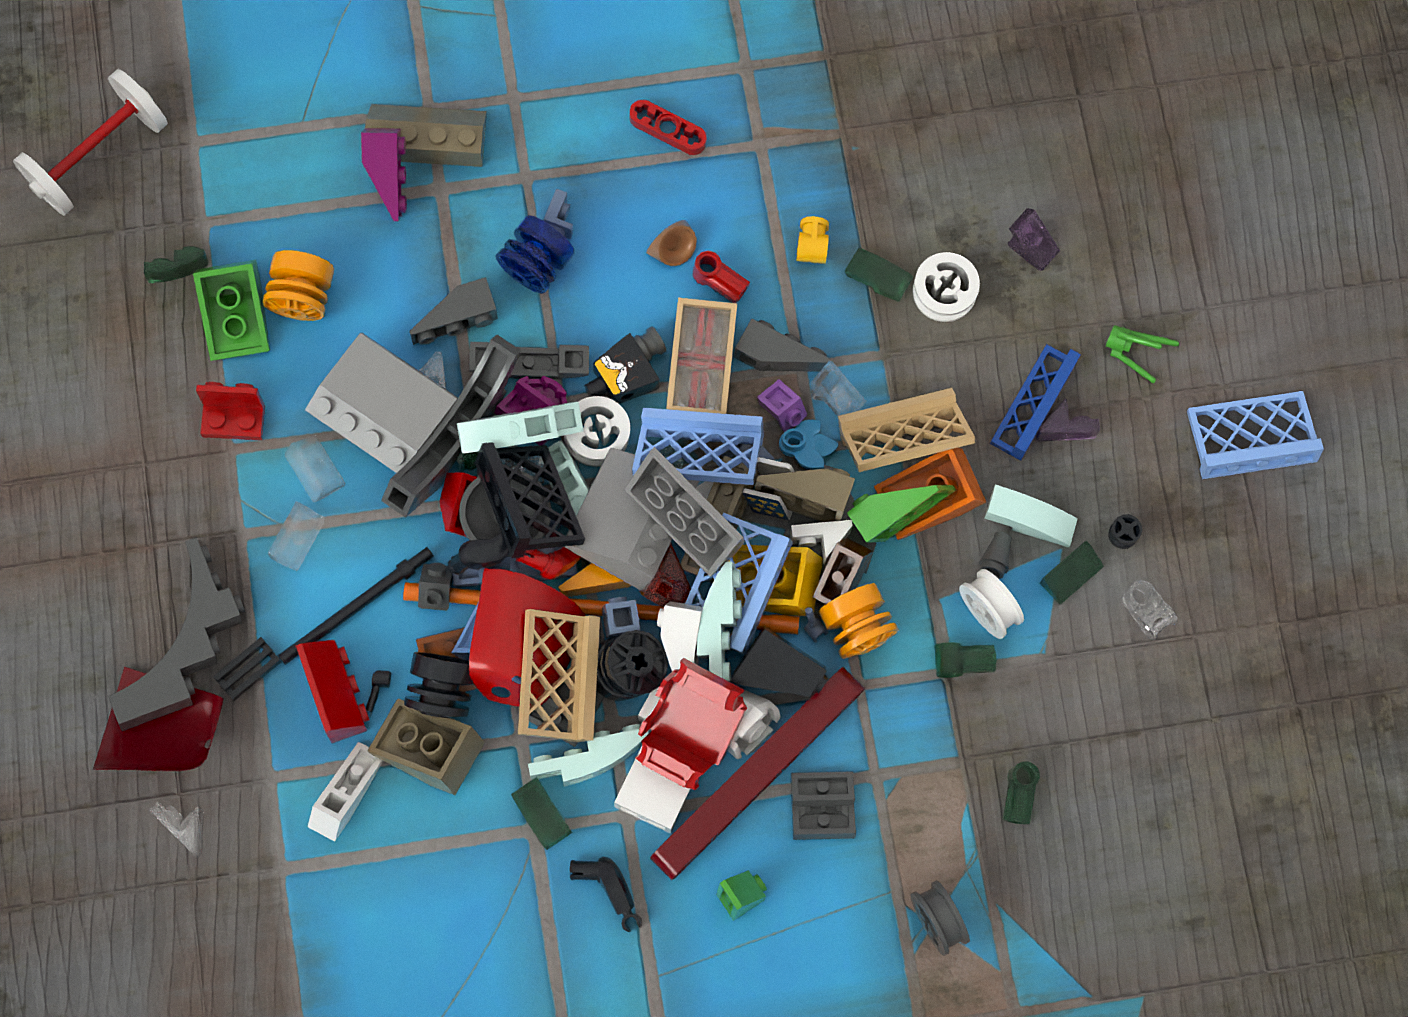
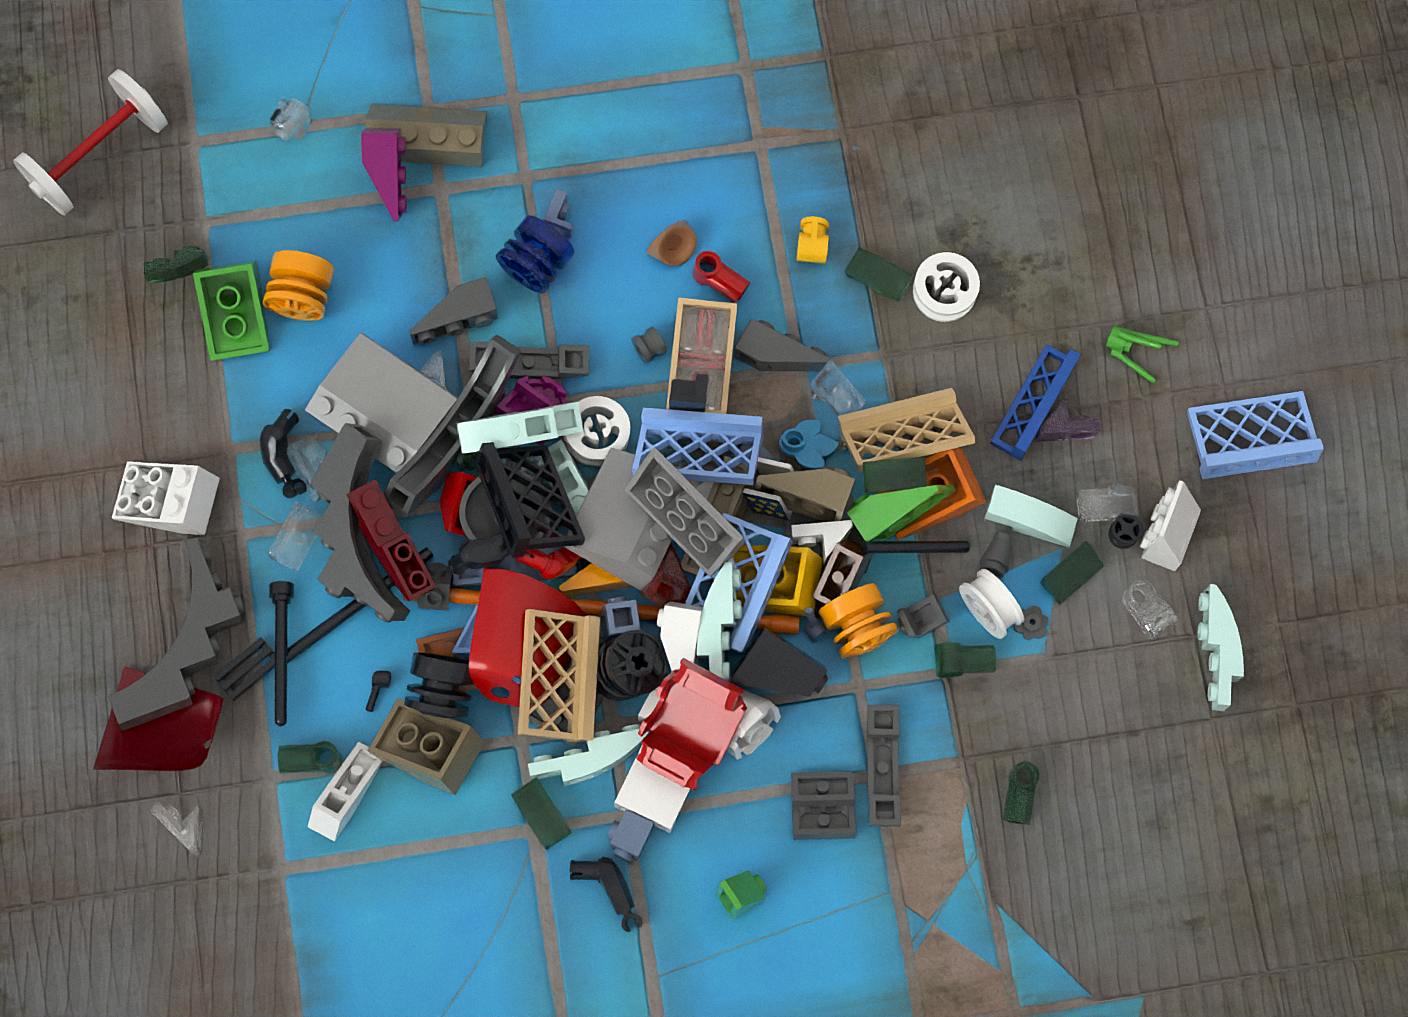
(166, 497): none -> white slope
(231, 411): red bracket -> none
(274, 454): none -> black arm
(281, 594): none -> black piece
(291, 119): none -> clear head
(306, 758): none -> clear green piece
(333, 689): red slope -> none
(351, 565): none -> dark grey arch
(389, 542): none -> dark red slope
(623, 373): torso -> none
(629, 835): none -> sand blue brick
(645, 125): red beam -> none
(688, 394): none -> black panel
(756, 774): dark red beam -> none
(783, 405): medium lavender bracket -> none
(875, 547): none -> black bar
(883, 766): none -> dark grey slope
(894, 474): none -> clear green slope
(922, 617): none -> dark grey bracket
(940, 917): dark grey wheel -> none
(1032, 240): clear purple slope -> none
(1037, 630): none -> dark grey plant
(1107, 503): none -> clear slope
(1172, 528): none -> white slope
(1220, 635): none -> light aqua slope

